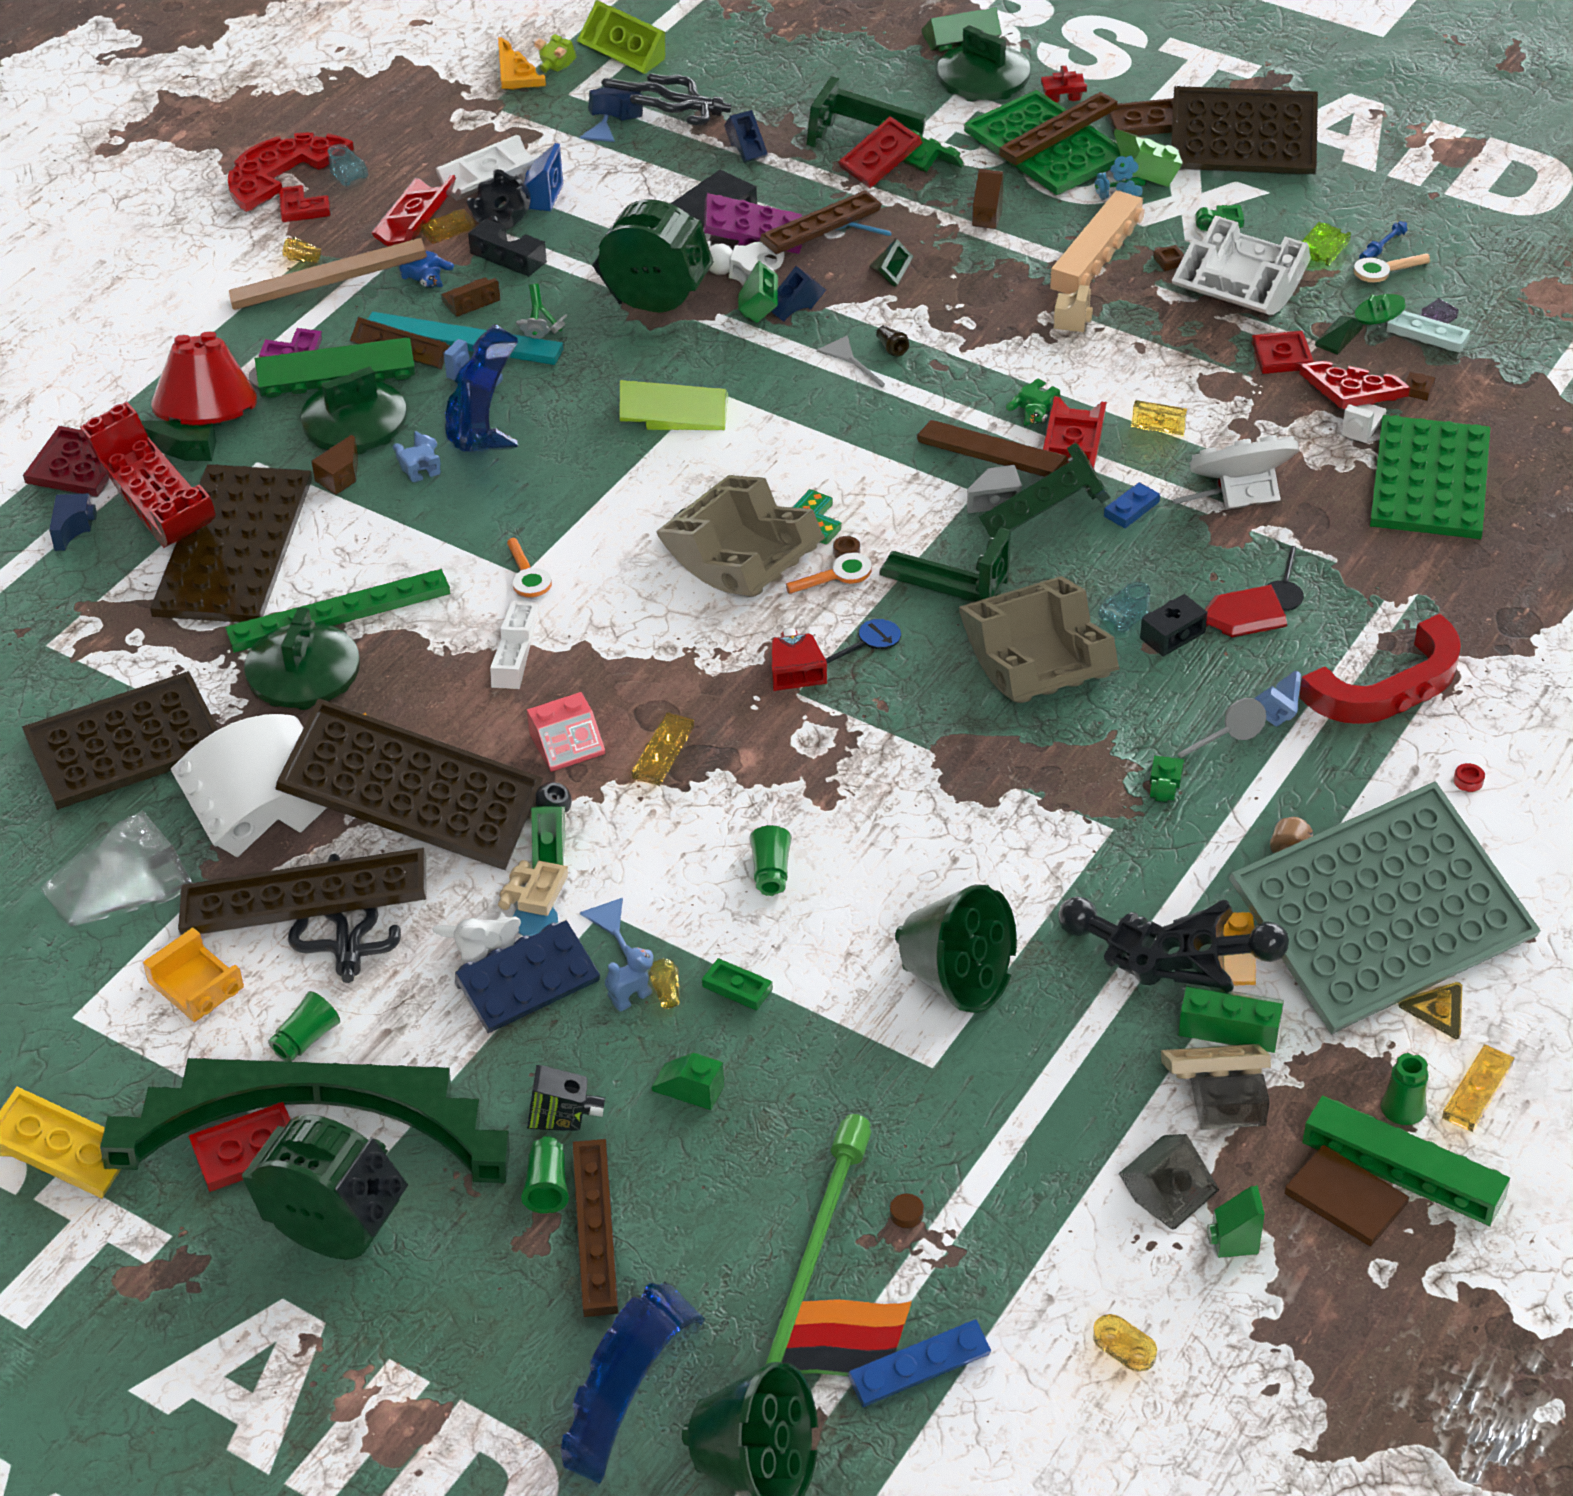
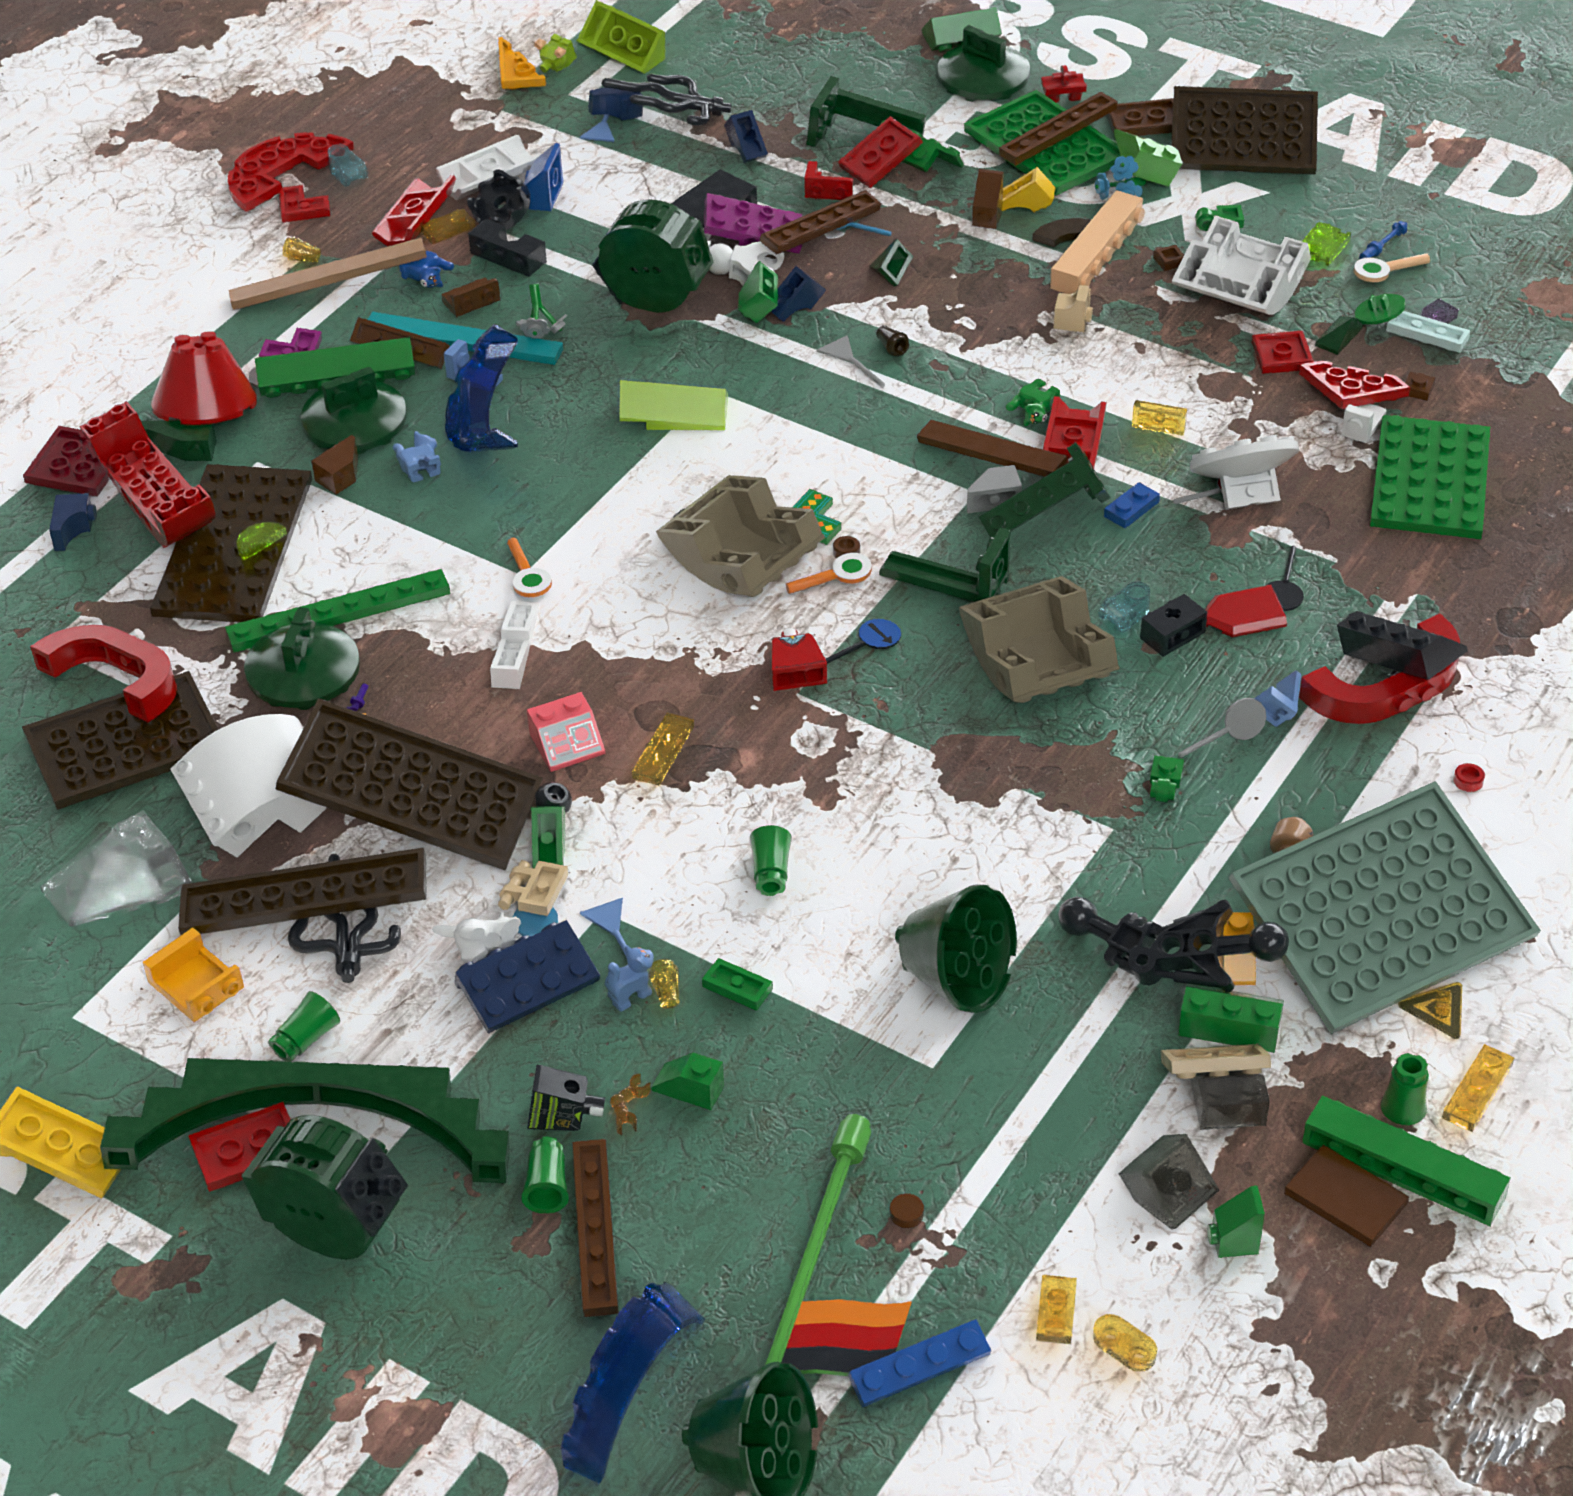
(103, 643): none -> red arch
(258, 537): none -> clear neon green tile
(357, 701): none -> dark purple hand
(619, 1100): none -> clear orange arm
(825, 186): none -> red bracket
(1029, 191): none -> yellow arch
(1056, 1309): none -> clear yellow plate
(1060, 231): none -> dark brown tile
(1397, 645): none -> black slope

